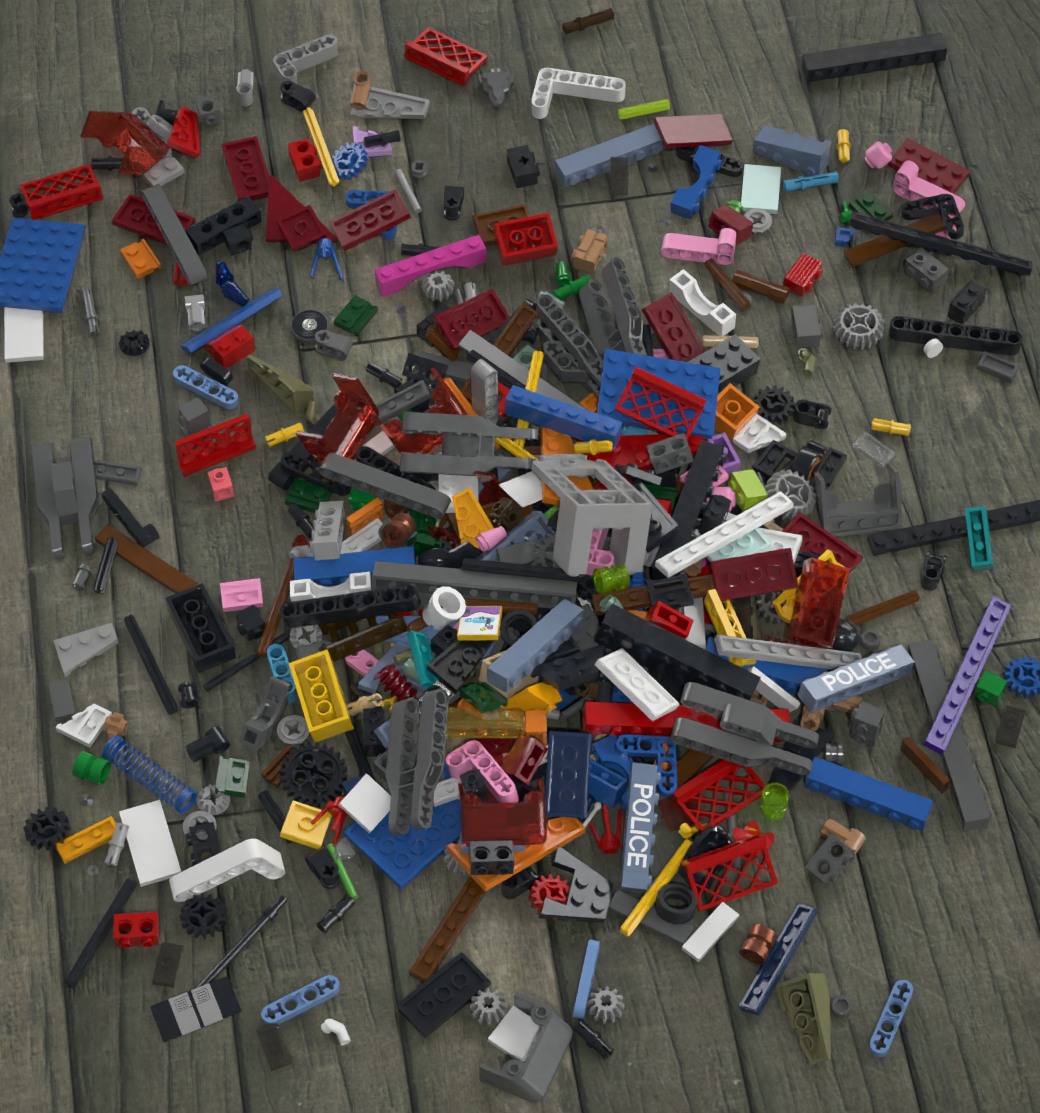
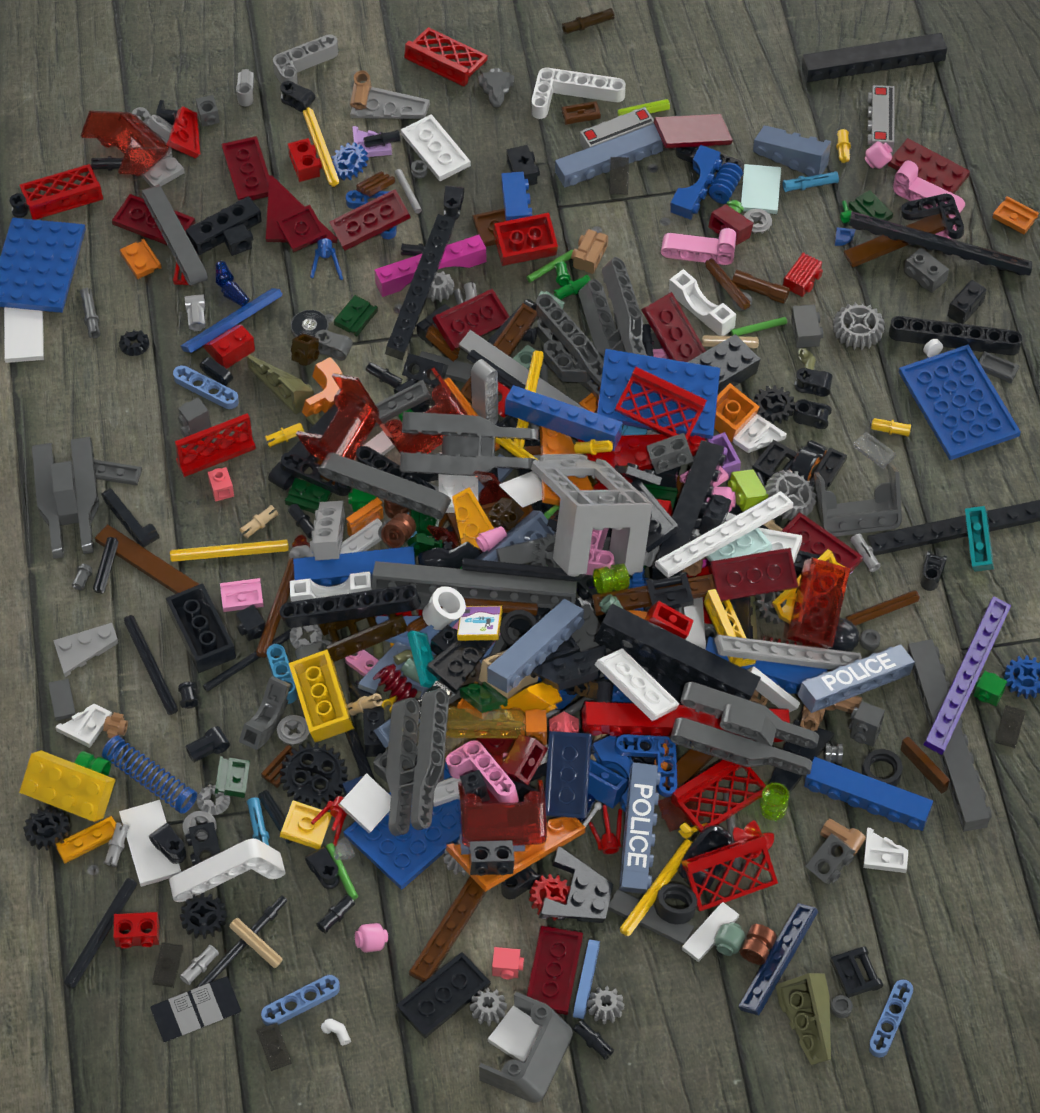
(67, 785): none -> yellow brick
(169, 844): none -> black piece
(199, 964): none -> light grey pin
(229, 550): none -> yellow axle
(255, 942): none -> tan axle
(258, 828): none -> dark azure pin
(259, 521): none -> tan pin
(305, 349): none -> dark brown brick
(325, 399): none -> orange arch
(371, 937): none -> bright pink head
(375, 184): none -> reddish brown tile
(420, 287): none -> black brick
(435, 147): none -> white plate
(507, 963): none -> coral brick
(515, 195): none -> blue brick
(548, 267): none -> bright green bar
(555, 967): none -> dark red plate
(564, 723): none -> coral brick
(583, 113): none -> reddish brown tile
(615, 128): none -> light grey brick
(725, 182): none -> blue piece
(729, 939): none -> sand green head
(759, 326): none -> bright green bar
(814, 382): none -> black piece
(850, 974): none -> black plate
(866, 551): none -> light grey pin
(881, 115): none -> light grey brick
(884, 854): none -> white wing
(886, 756): none -> black tyre
(959, 402): none -> blue plate
(1015, 215): none -> orange plate

